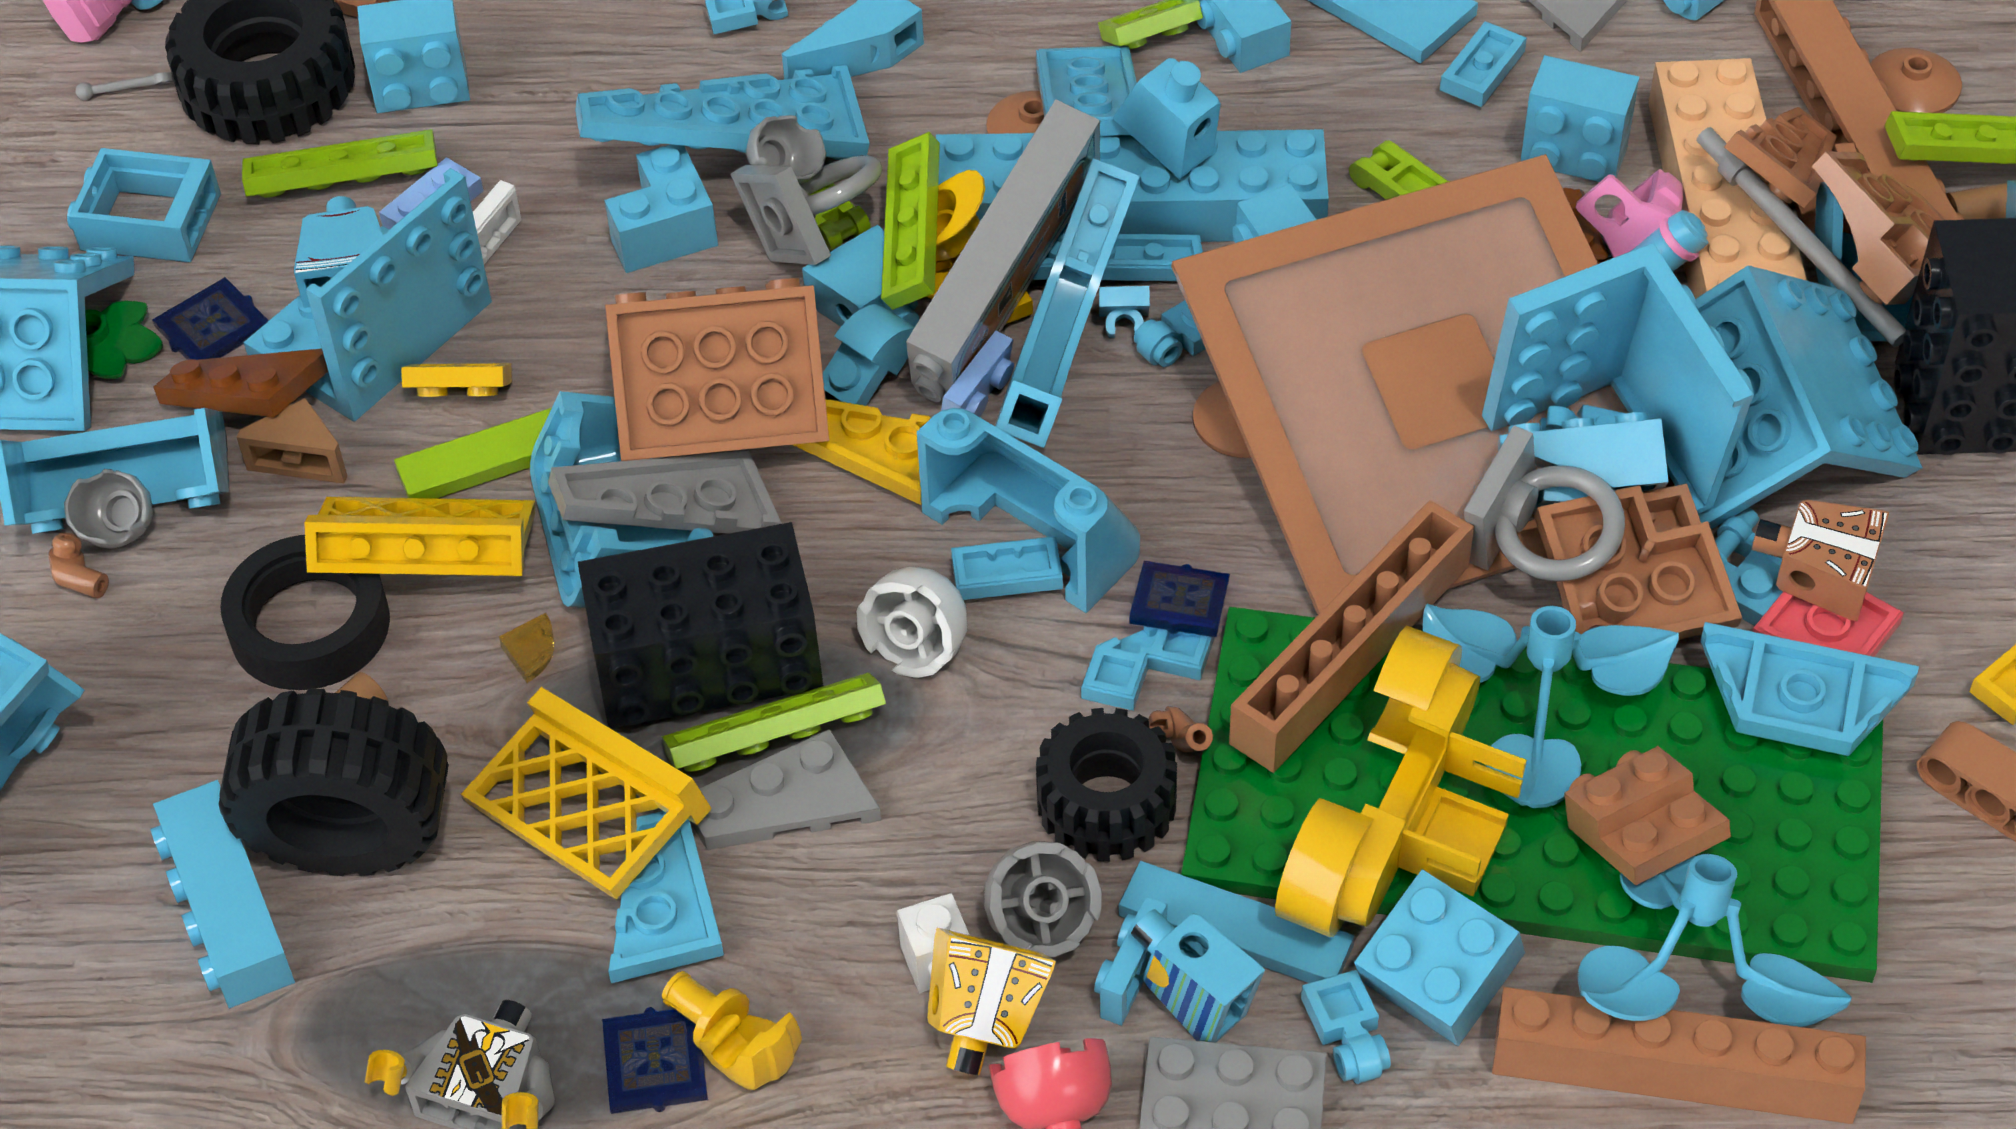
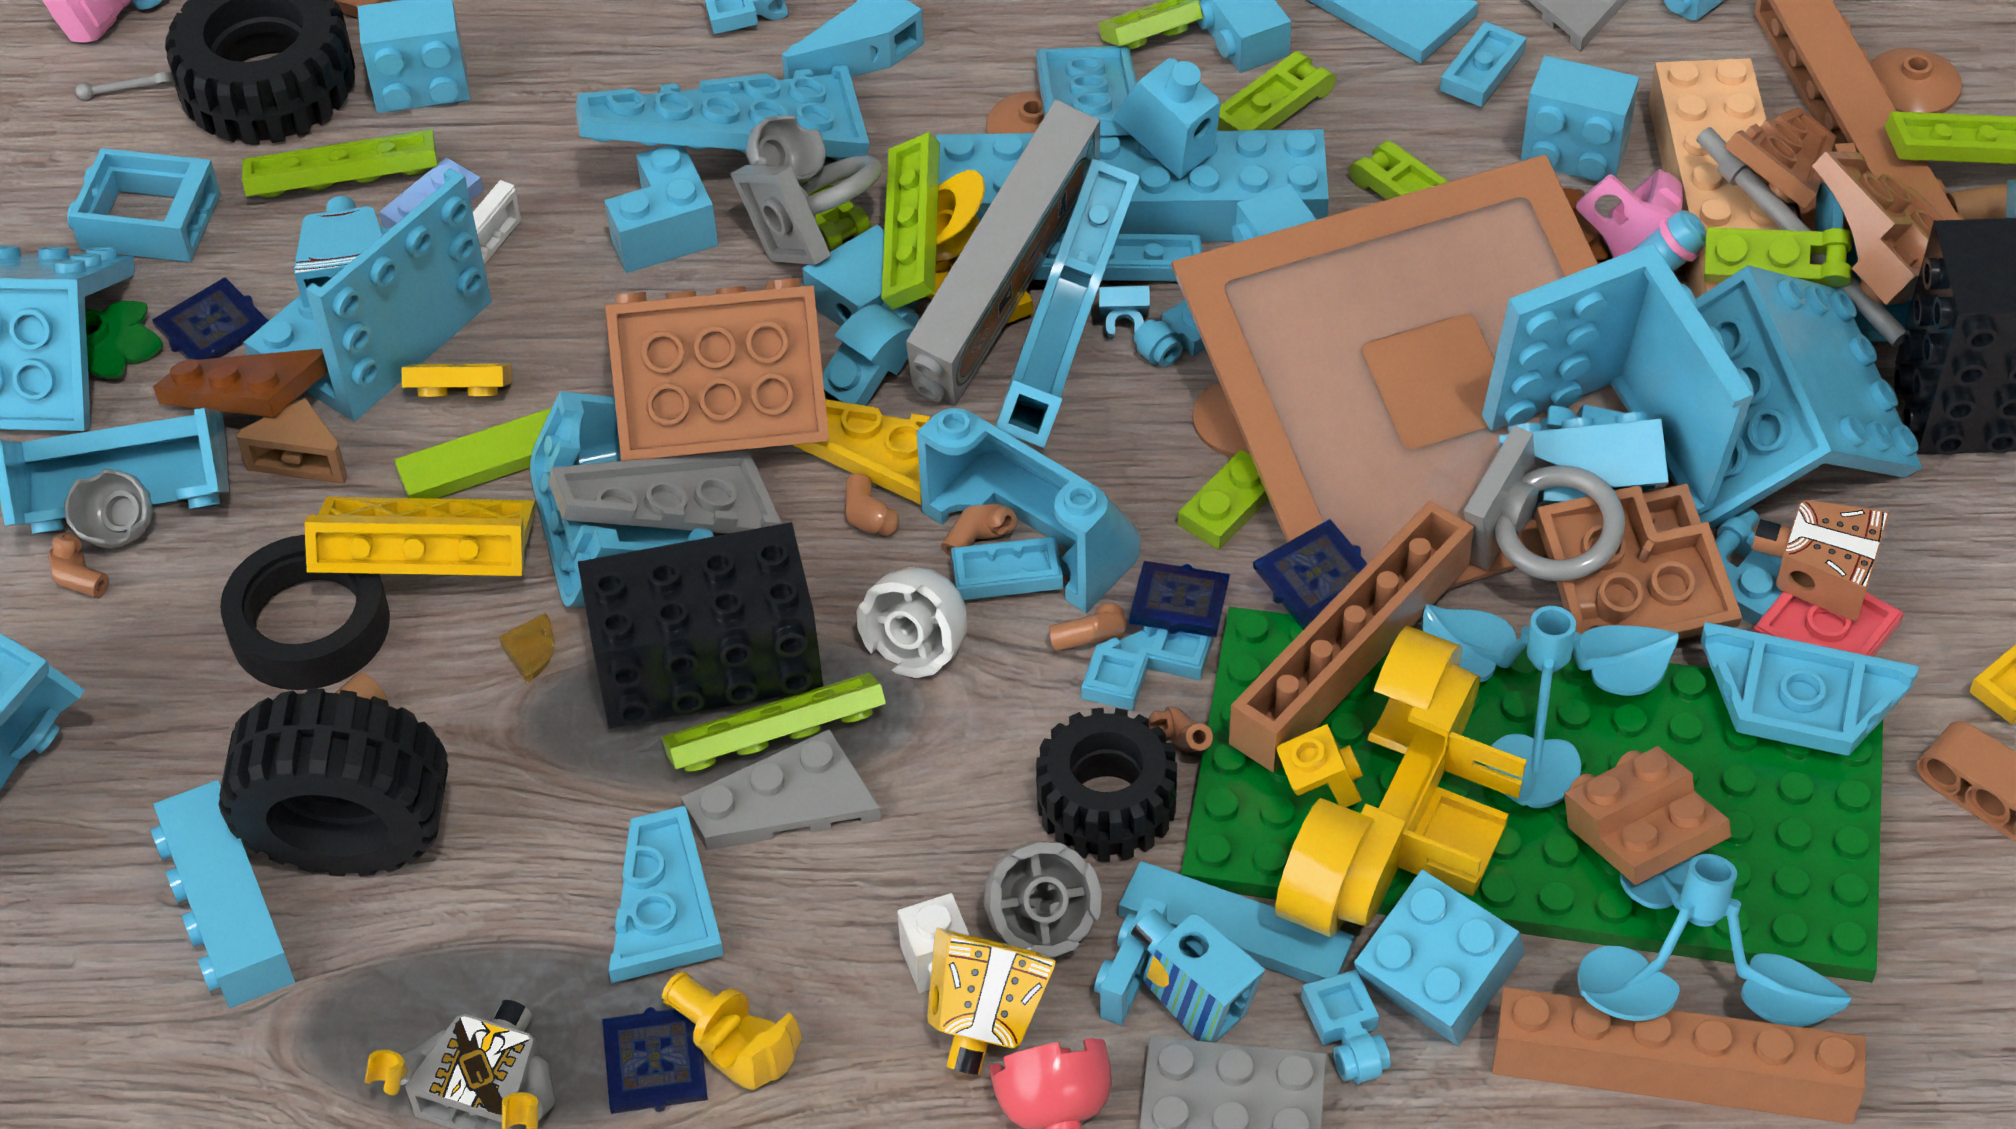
(603, 751): yellow fence -> none
(866, 512): none -> nougat arm
(980, 523): none -> nougat arm
(985, 372): light blue plate -> none
(1104, 625): none -> nougat arm
(1224, 502): none -> lime plate
(1276, 95): none -> lime plate
(1310, 570): none -> piece
(1318, 760): none -> yellow bracket
(1780, 252): none -> lime plate

